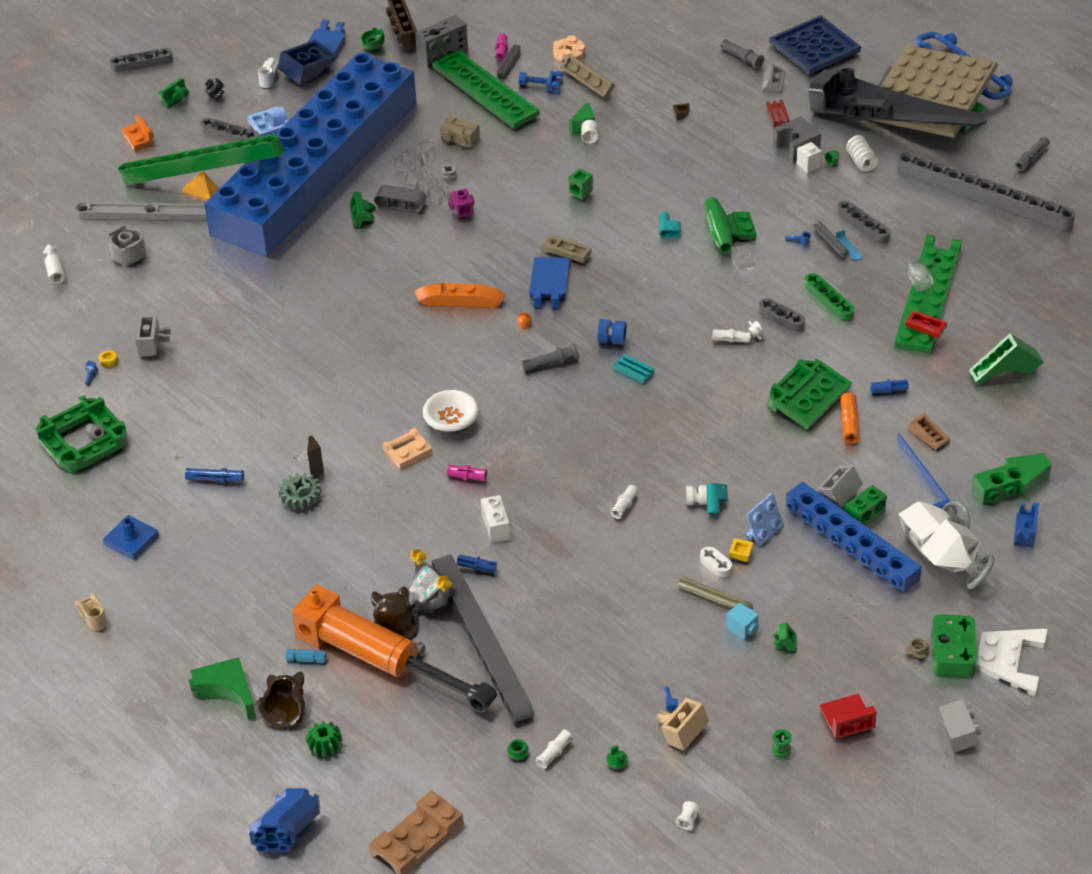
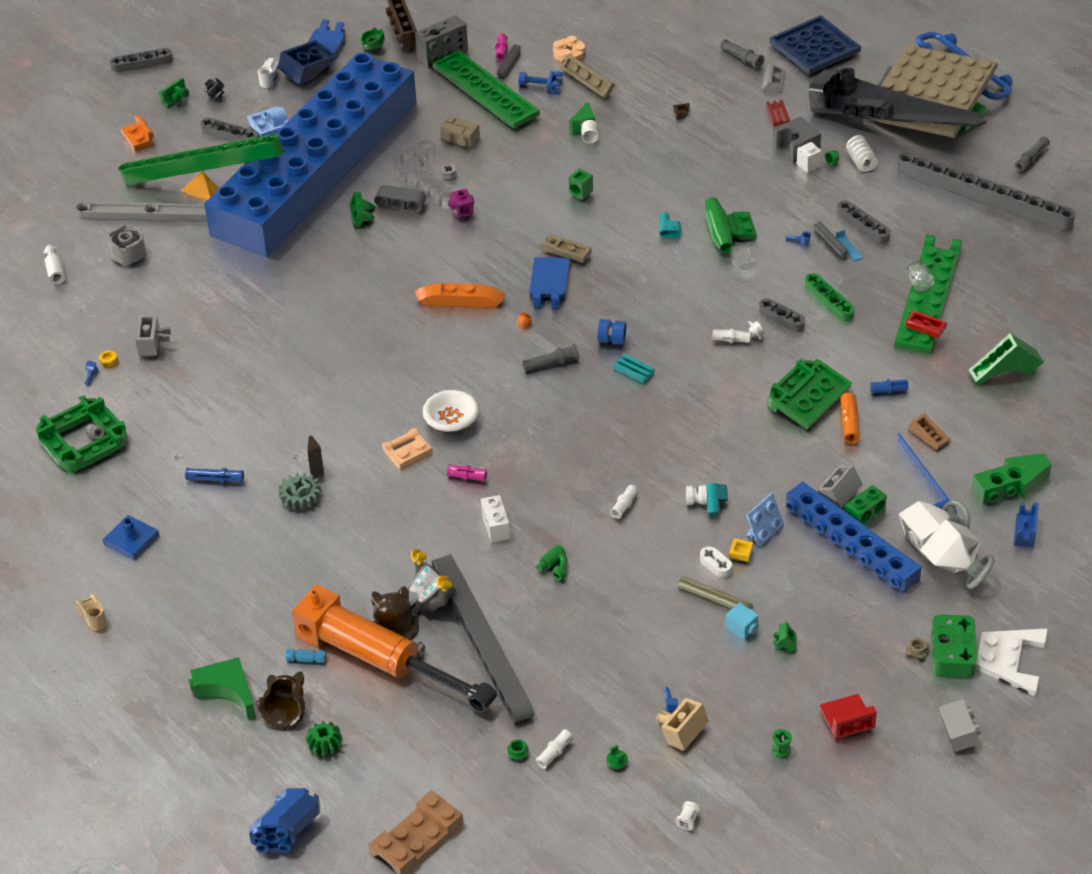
(477, 564): blue axle -> none
(554, 555): none -> green plant

